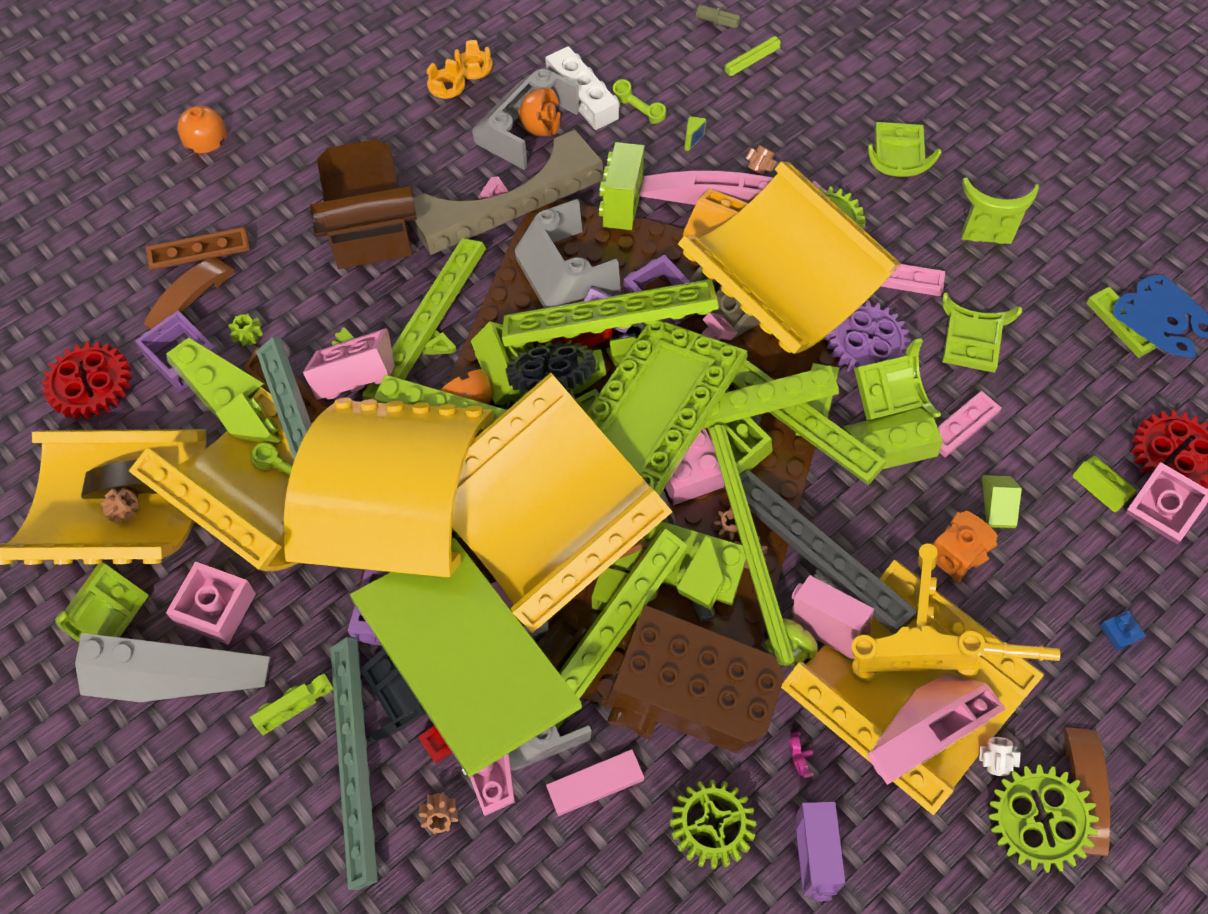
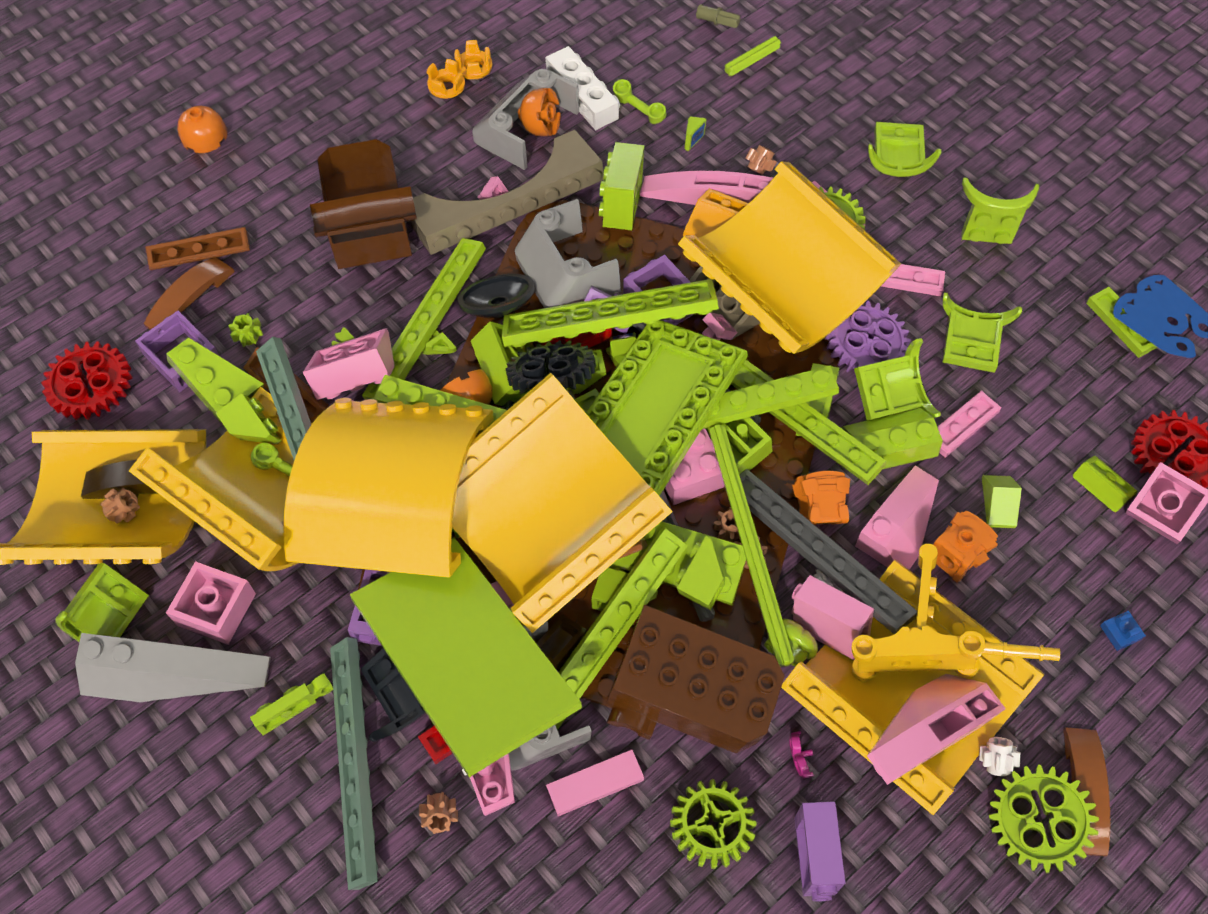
(496, 295): none -> black dish
(823, 497): none -> orange piece
(901, 521): none -> bright pink wedge

